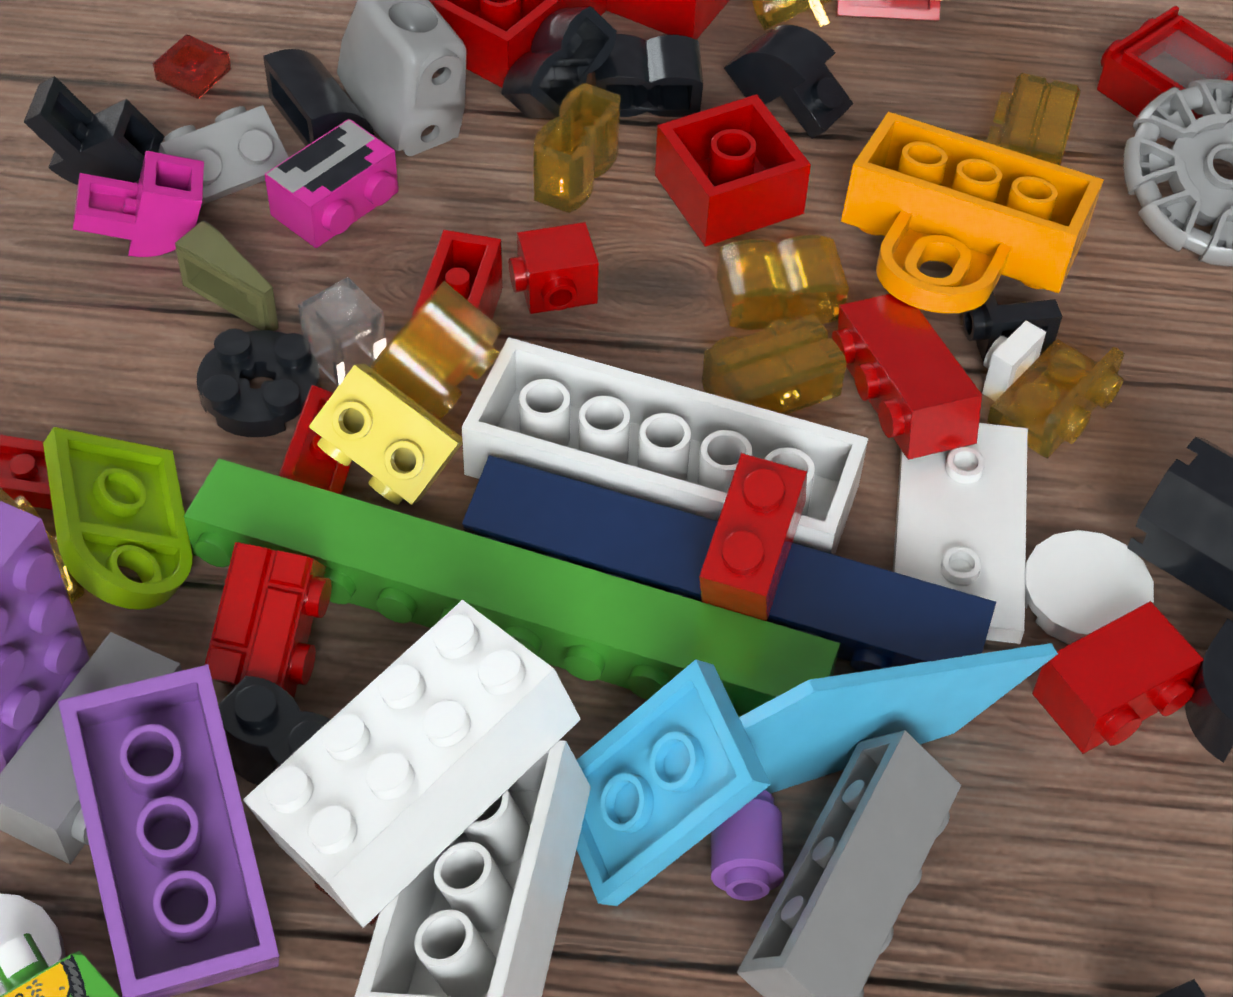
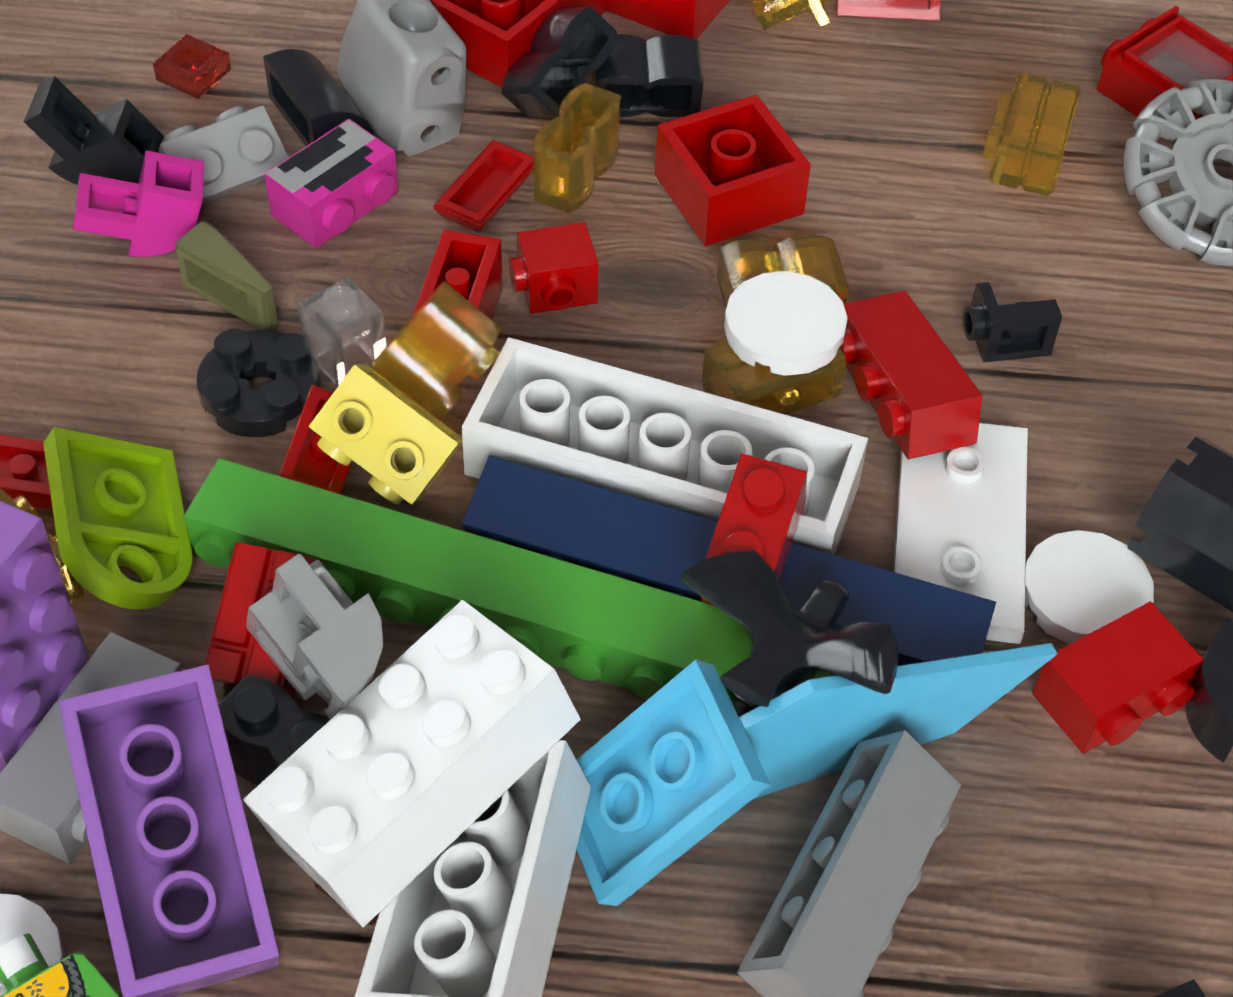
(318, 633): none -> light grey brick
(485, 186): none -> red tile
(749, 850): medium lavender brick -> none
(785, 322): none -> white tile
(790, 643): none -> black animal
(792, 65): black brick -> none
(965, 207): light orange brick -> none
(1011, 358): white plate -> none
(1058, 396): clear yellow bracket -> none

